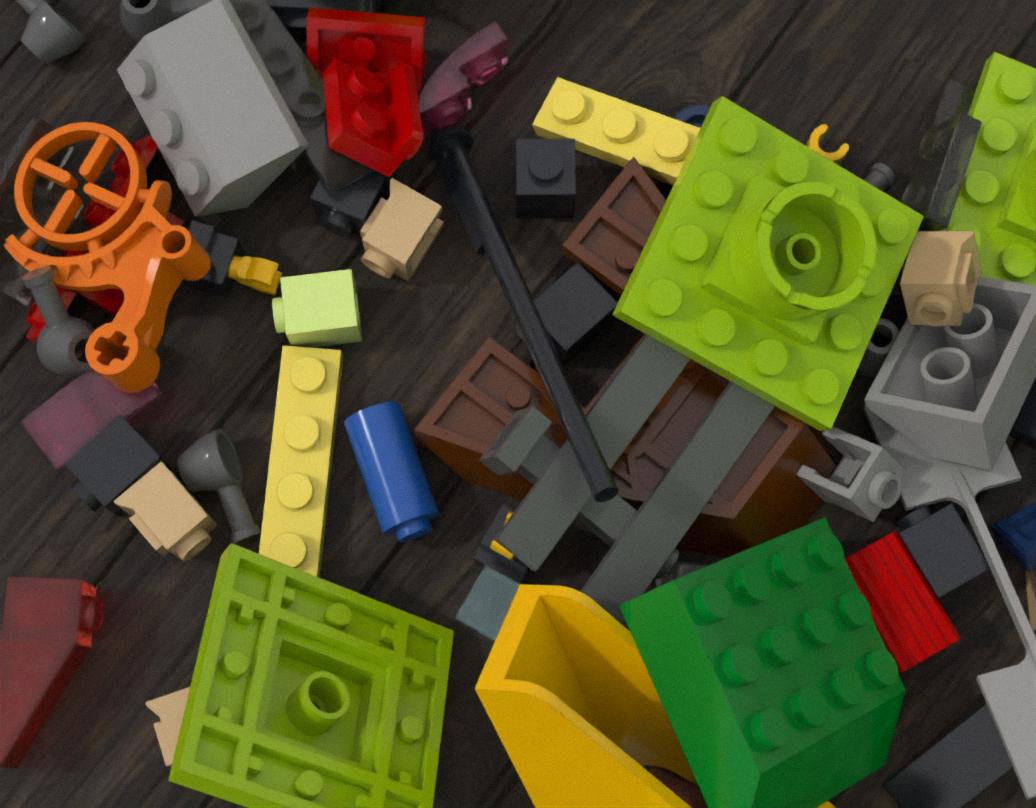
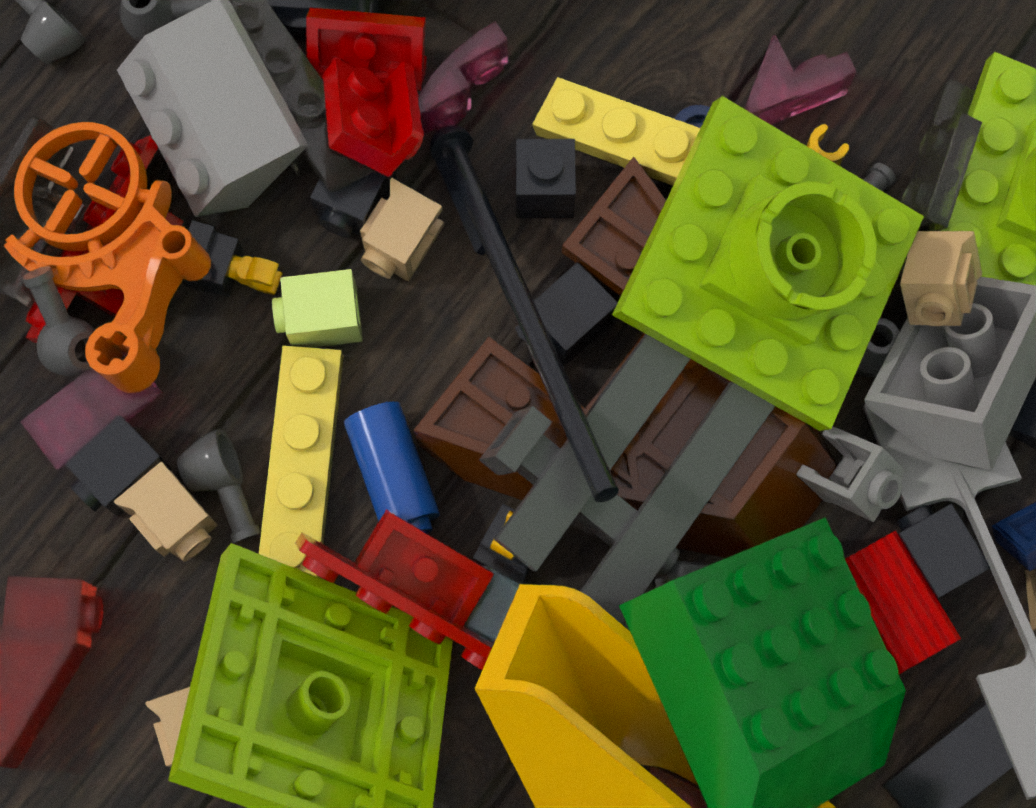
(416, 575): none -> red bracket
(785, 93): none -> clear pink slope

